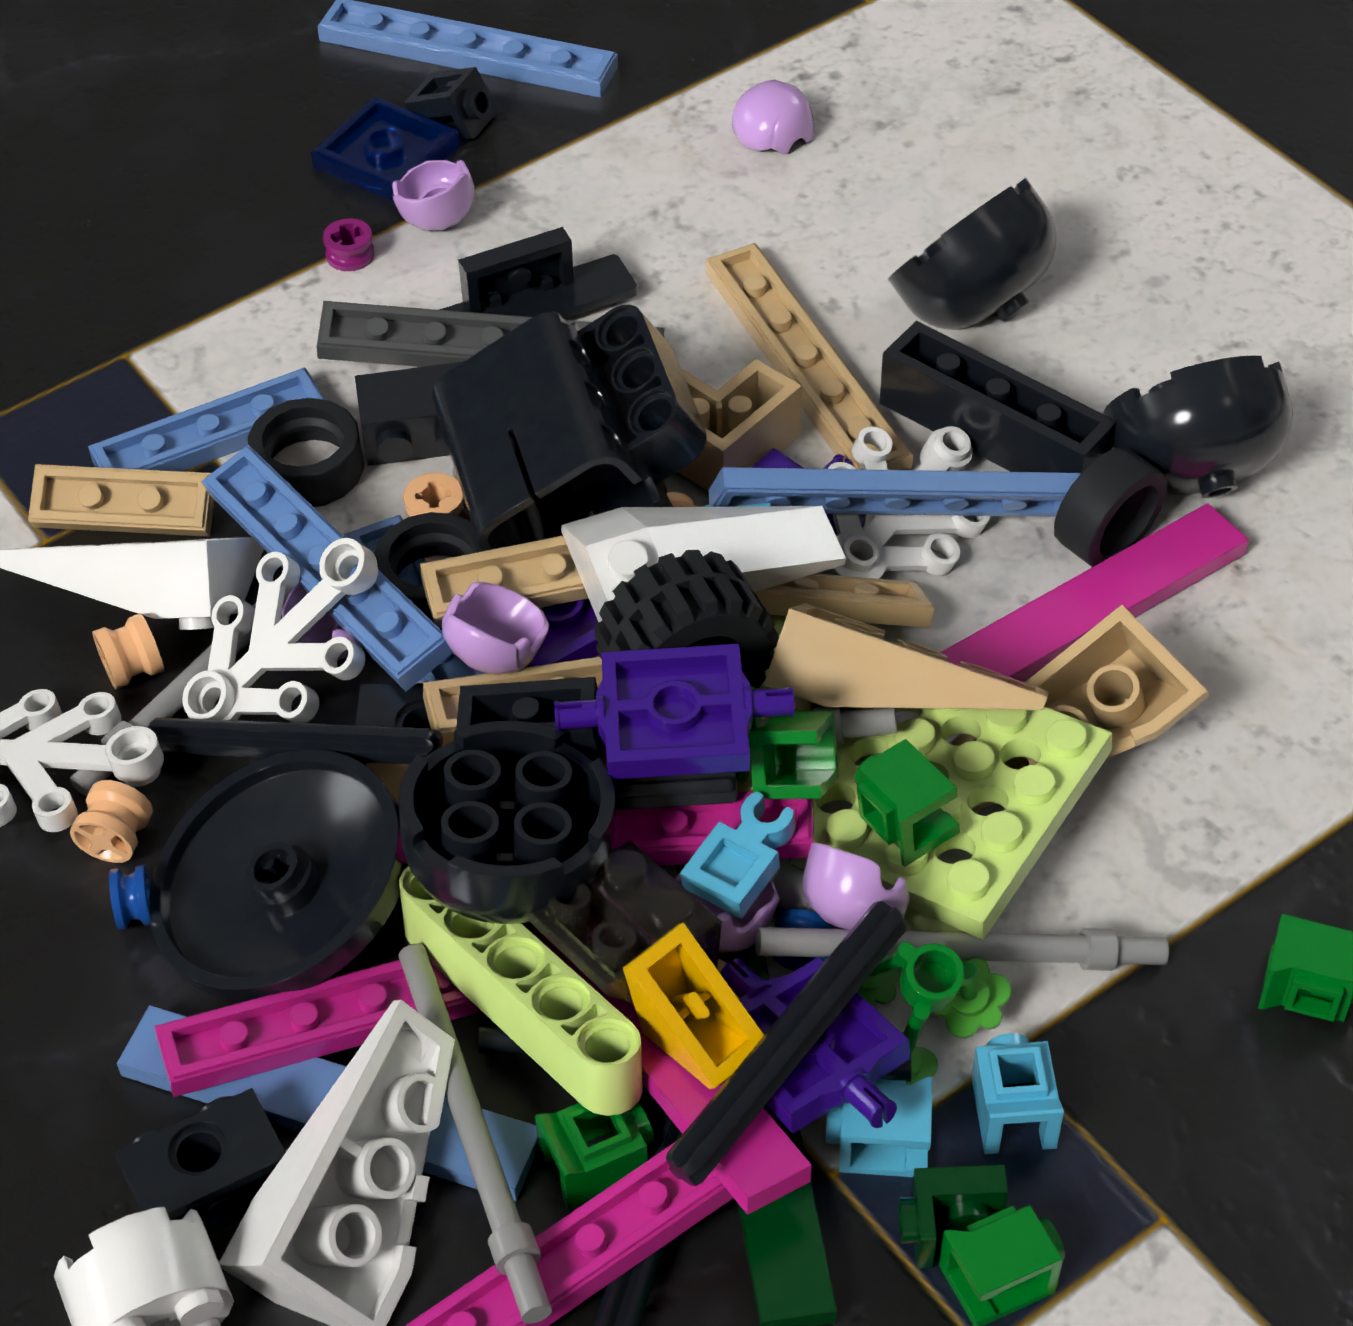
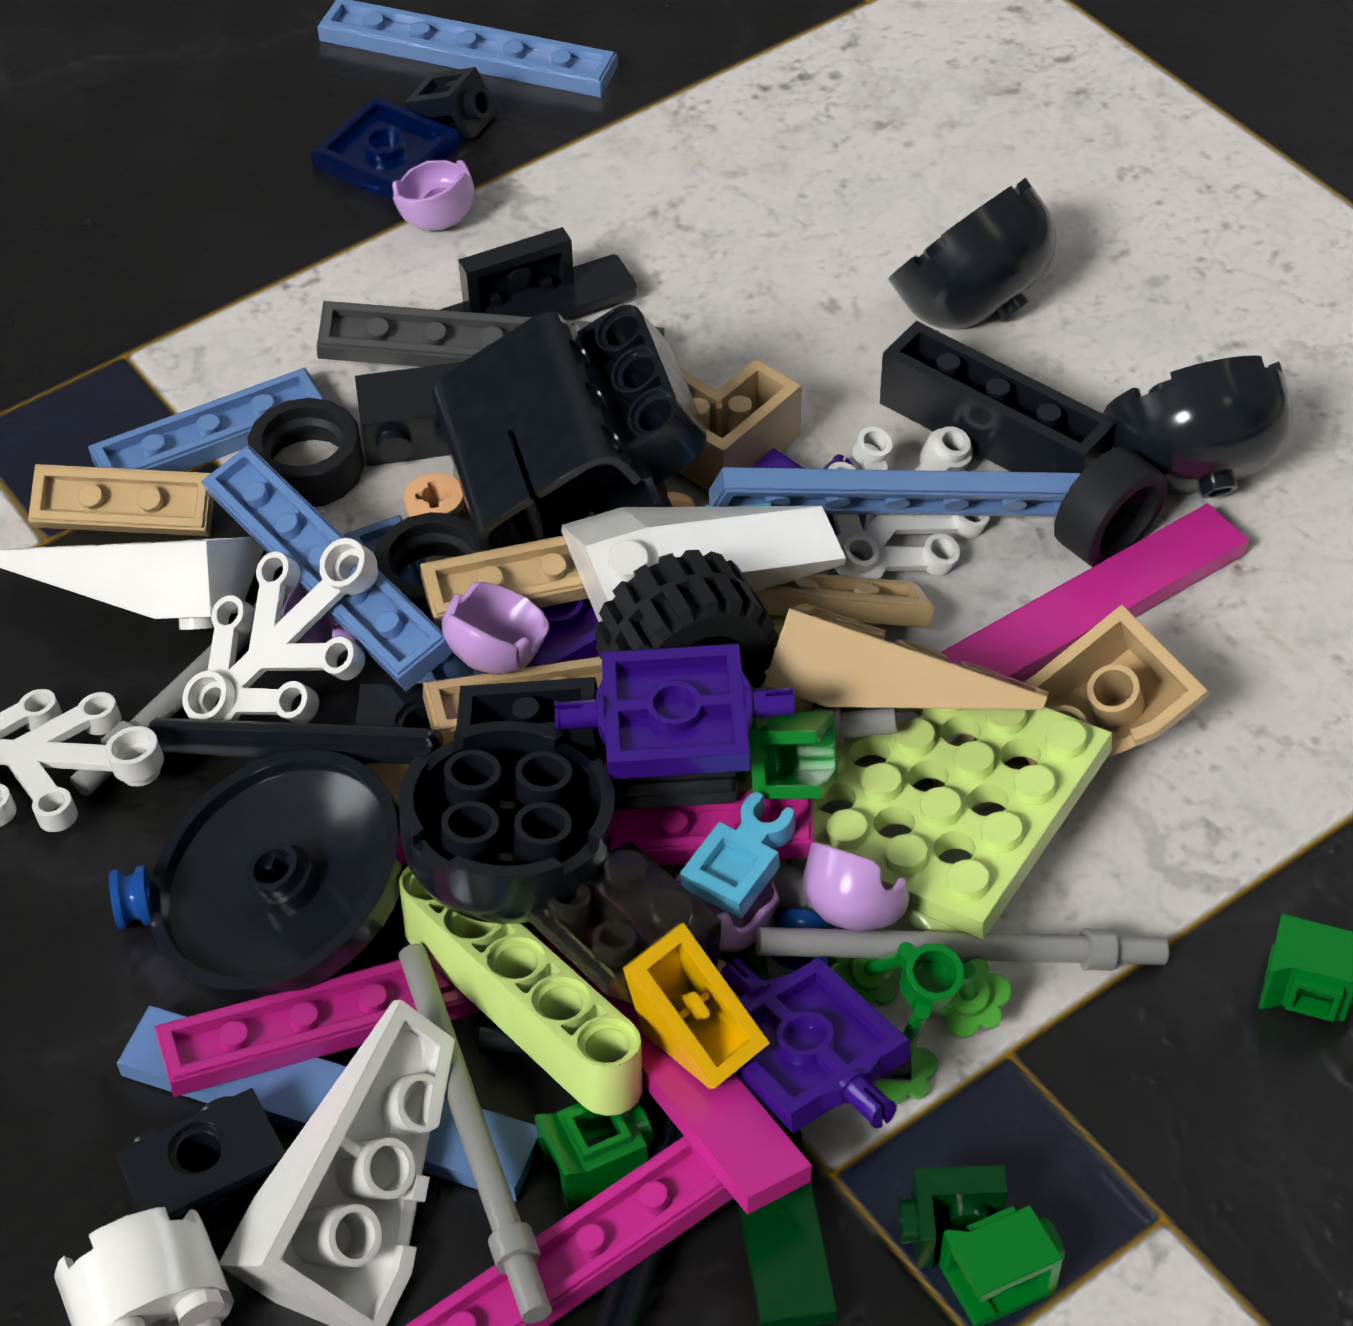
(111, 821): light nougat wheel -> none
(128, 651): light nougat wheel -> none
(348, 244): magenta bush -> none
(773, 117): lavender hair -> none
(785, 1044): black axle -> none
(801, 352): tan tile -> none
(896, 1145): medium azure window -> none
(903, 799): green window -> none
(1010, 1061): medium azure window -> none

